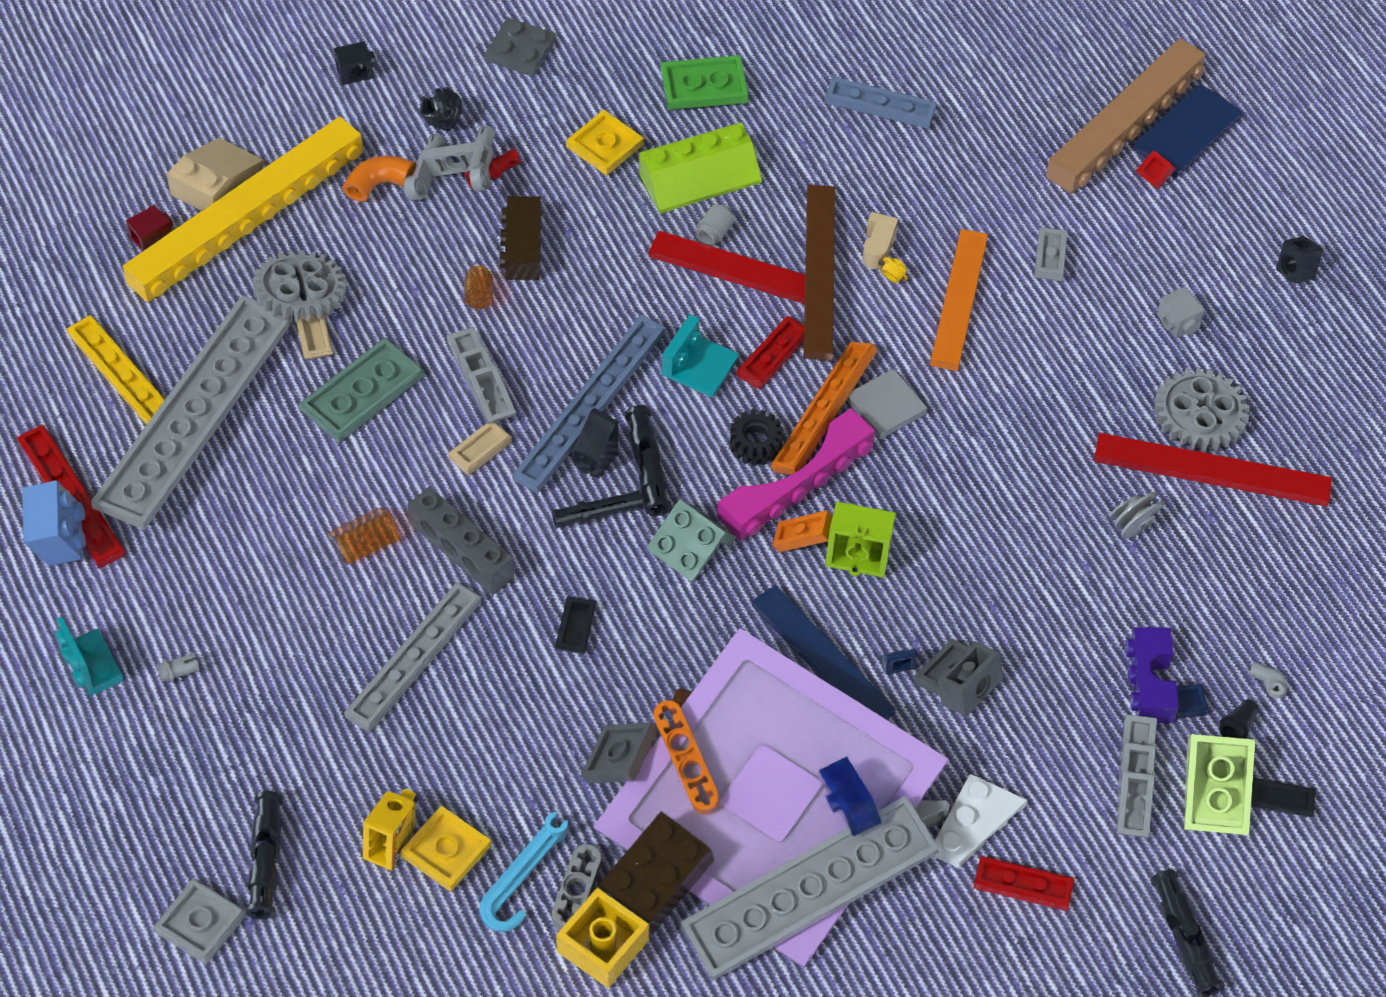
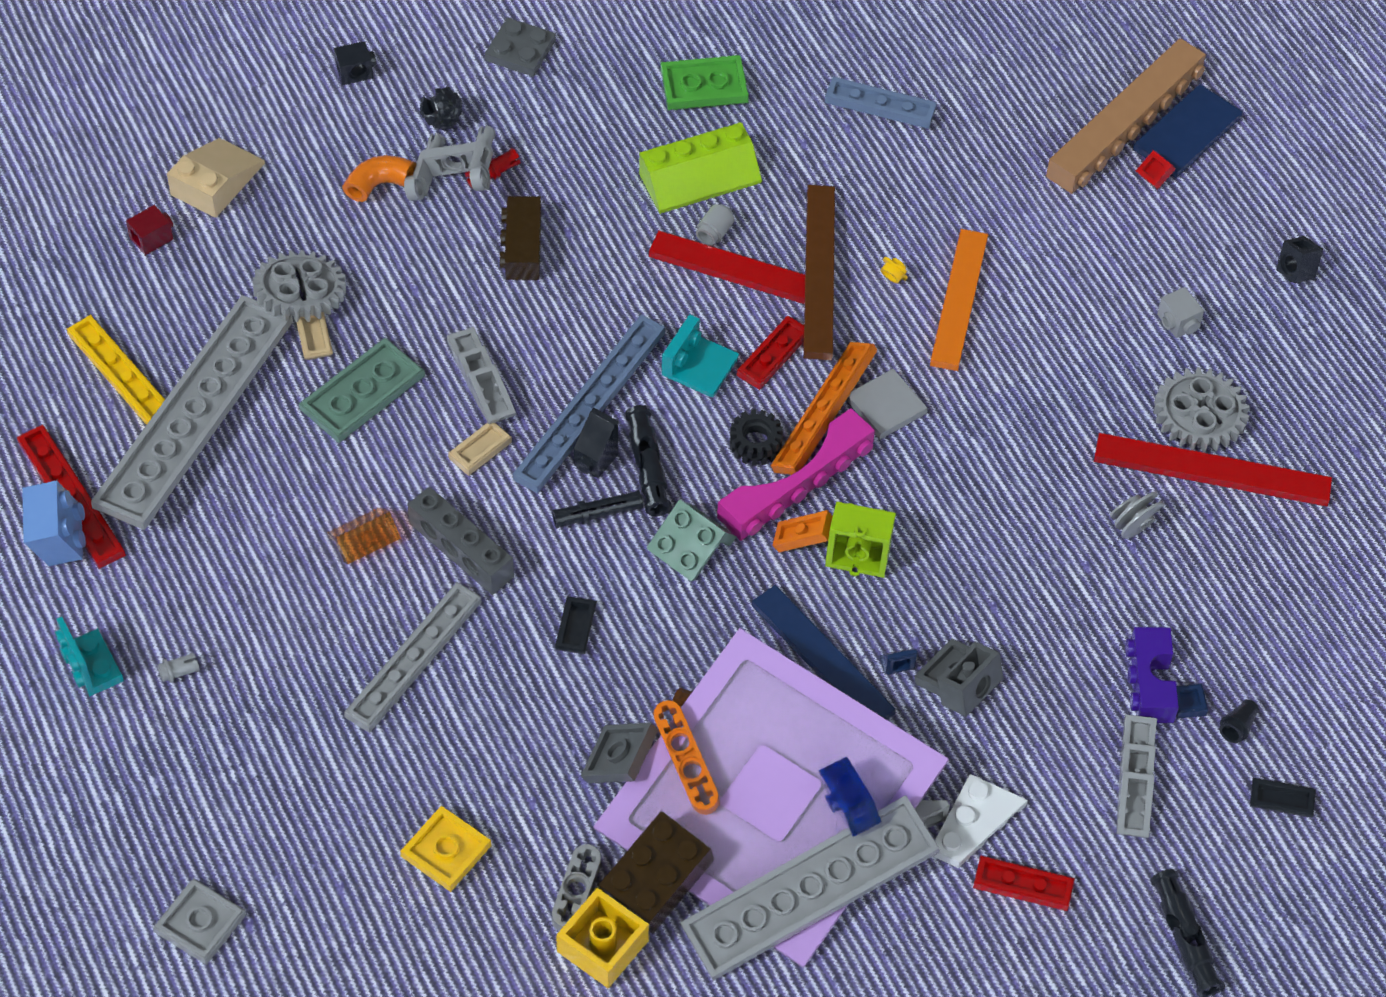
(243, 209): yellow brick -> none
(263, 874): black piece -> none
(391, 817): yellow torso -> none
(478, 287): clear orange brick -> none
(517, 873): medium azure piece -> none
(605, 142): yellow plate -> none
(881, 235): tan leg -> none
(1050, 254): light grey plate -> none
(1219, 784): yellowish green slope -> none
(1271, 678): light grey arm -> none

